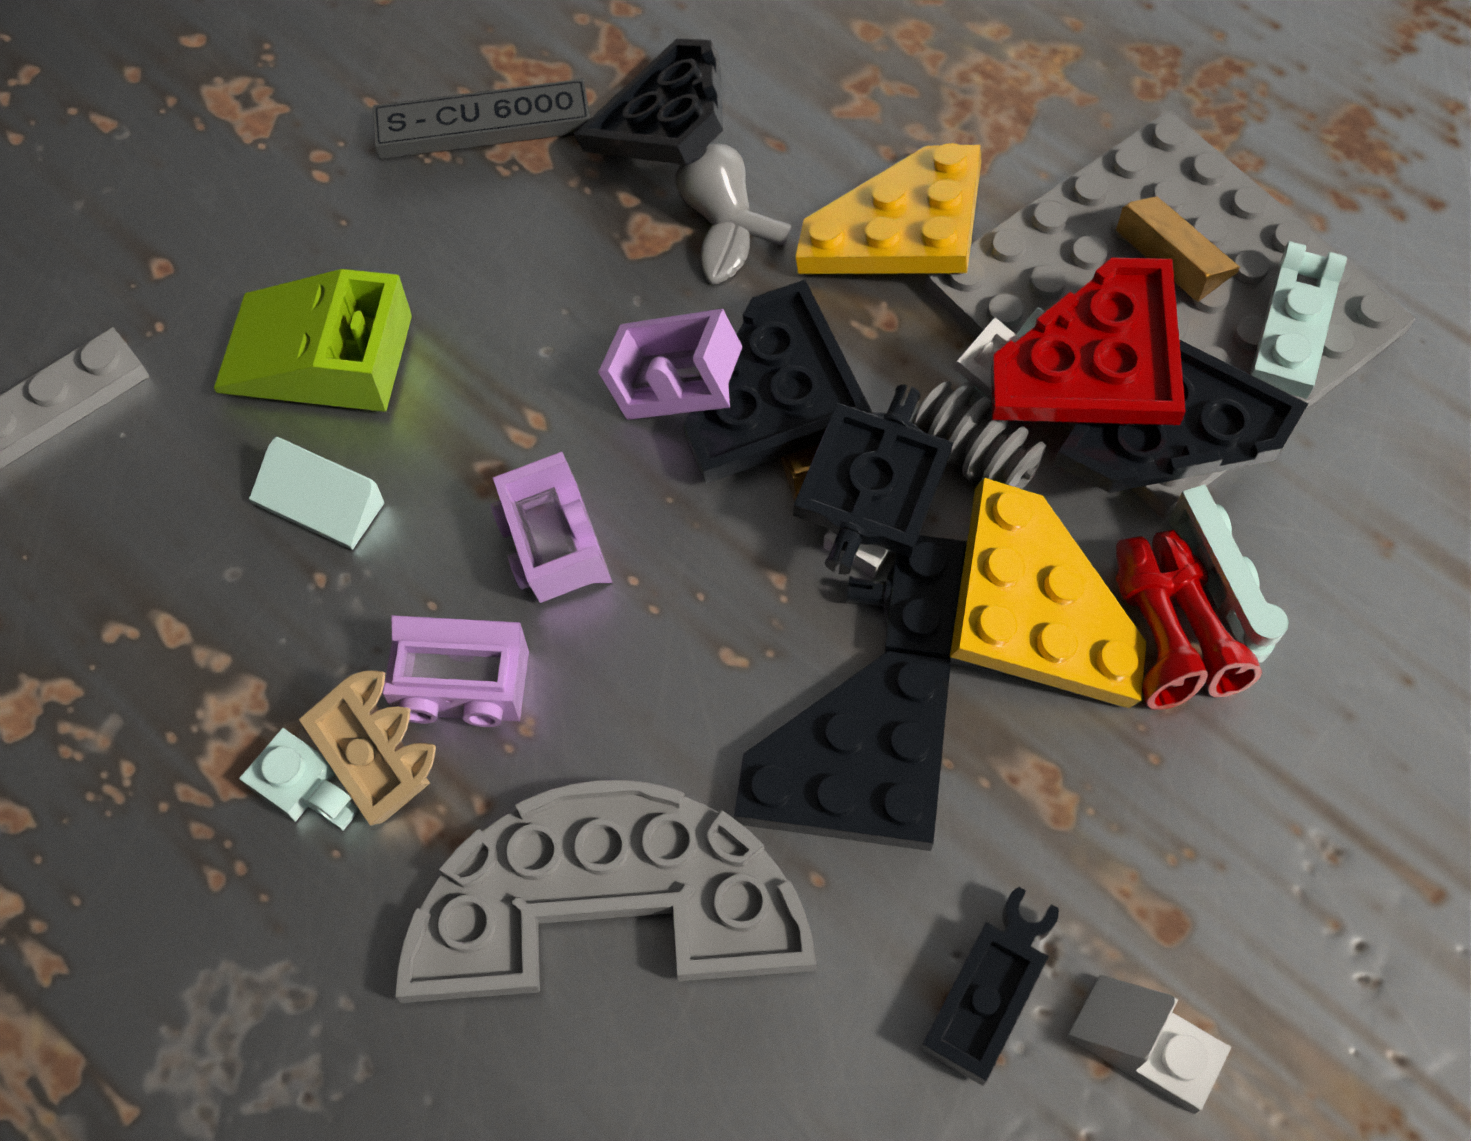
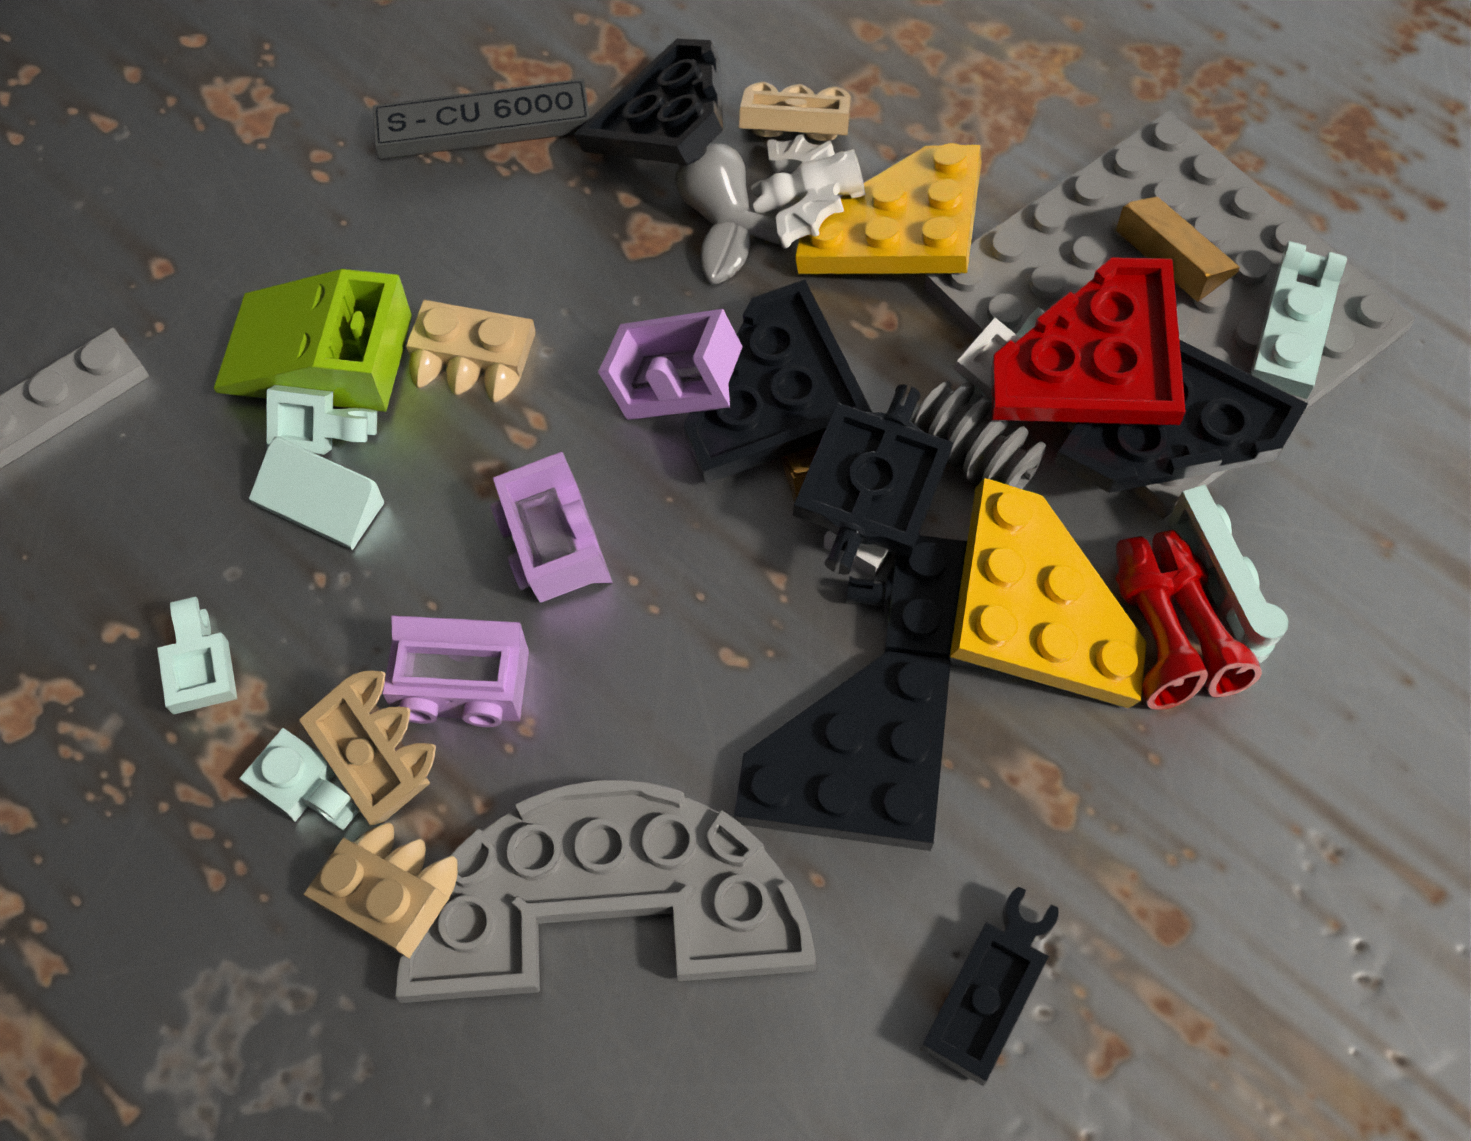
(199, 664): none -> light aqua plate
(311, 422): none -> light aqua plate
(384, 889): none -> tan plate
(469, 344): none -> tan plate
(795, 110): none -> tan plate
(810, 189): none -> white animal
(1147, 1041): white slope -> none

